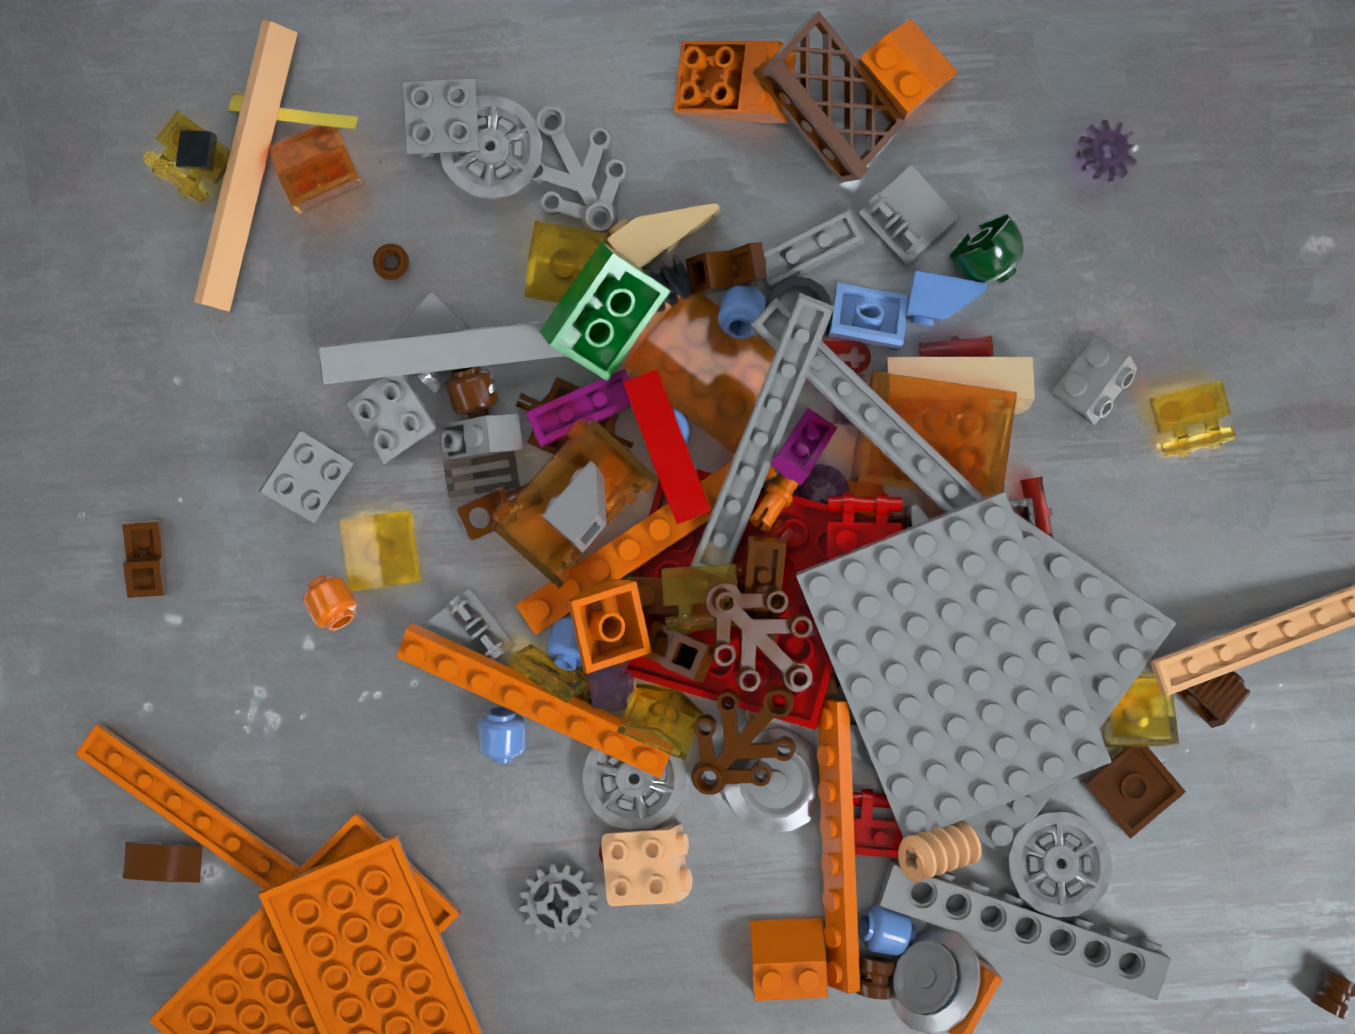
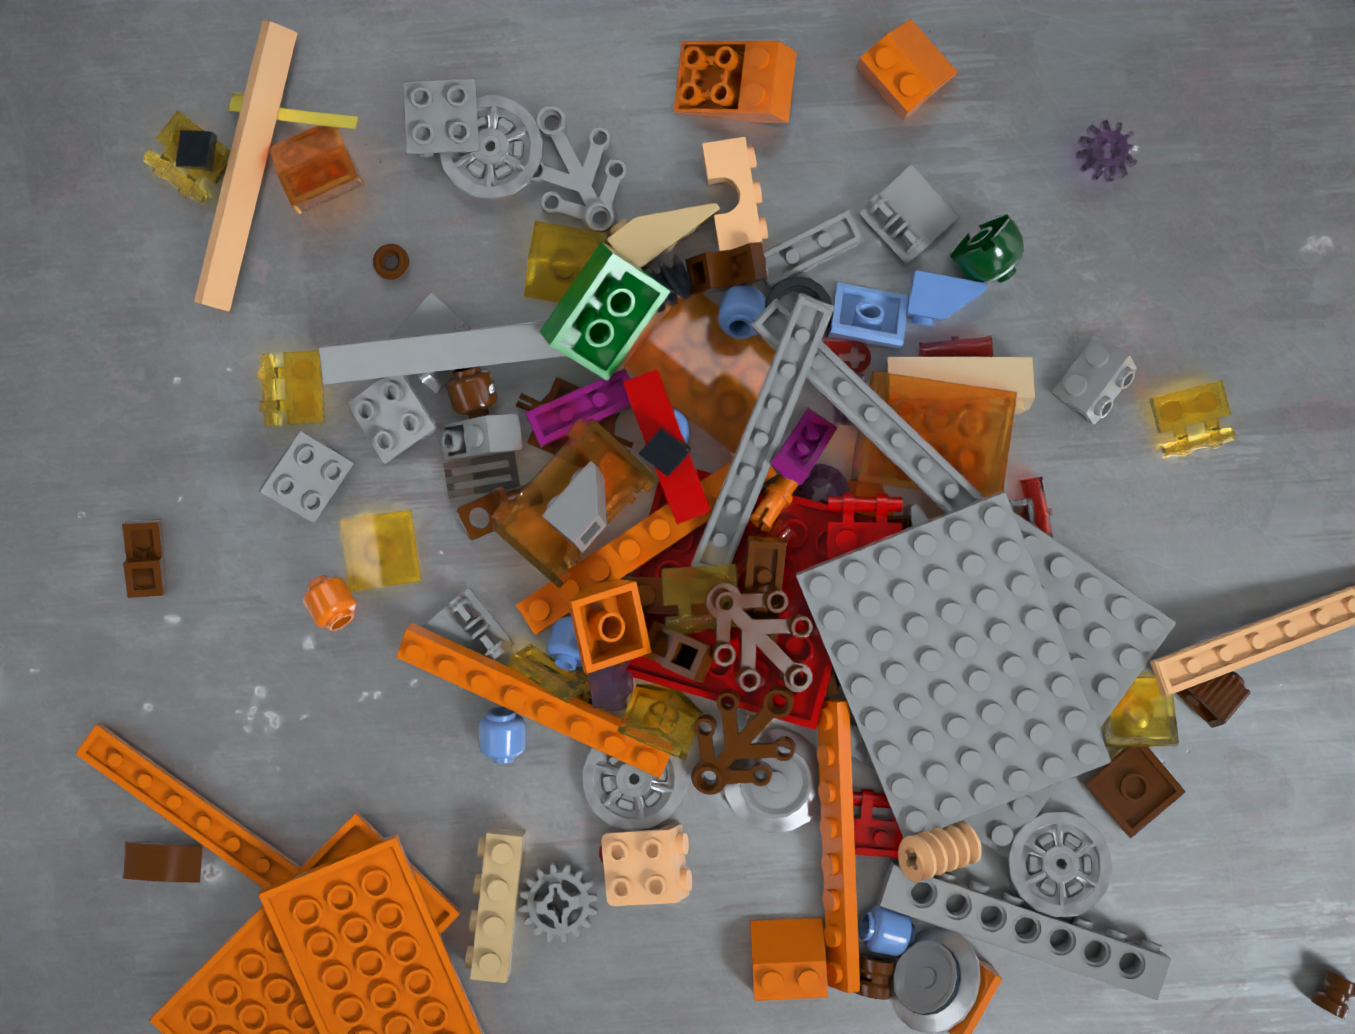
(302, 386): none -> clear yellow plate
(497, 906): none -> tan brick
(665, 450): none -> black slope
(731, 164): none -> light nougat arch
(816, 122): reddish brown fence -> none

